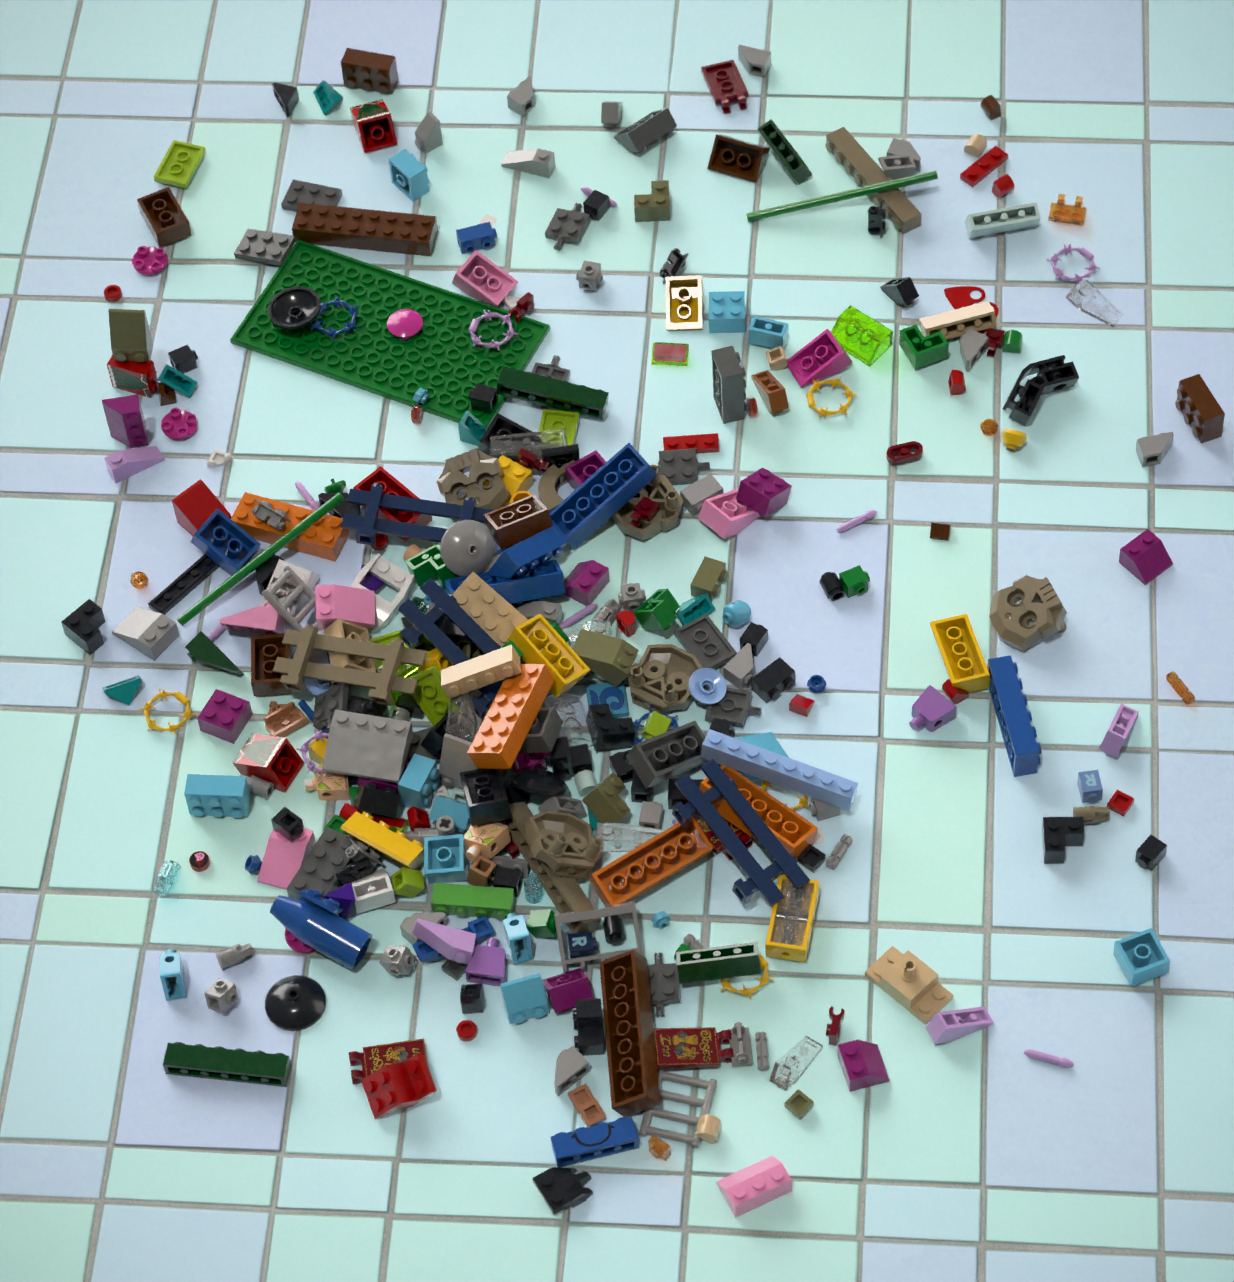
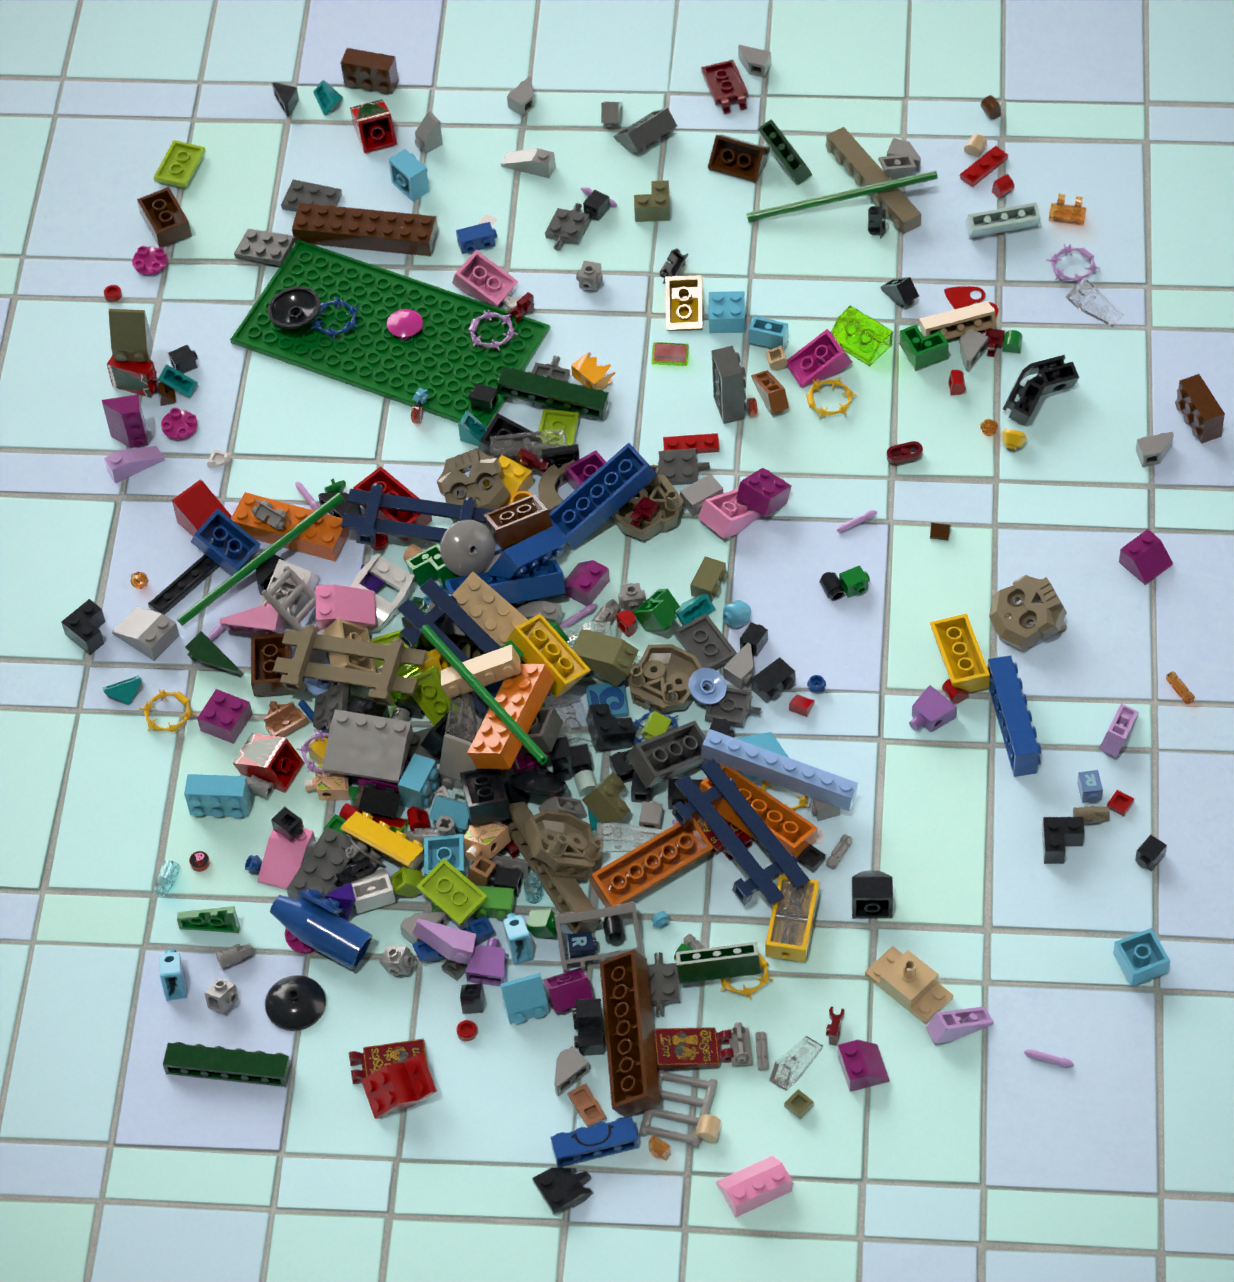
(214, 920): none -> green wing
(452, 892): none -> lime plate
(484, 694): none -> green piece
(589, 374): none -> light orange piece
(872, 895): none -> black piece

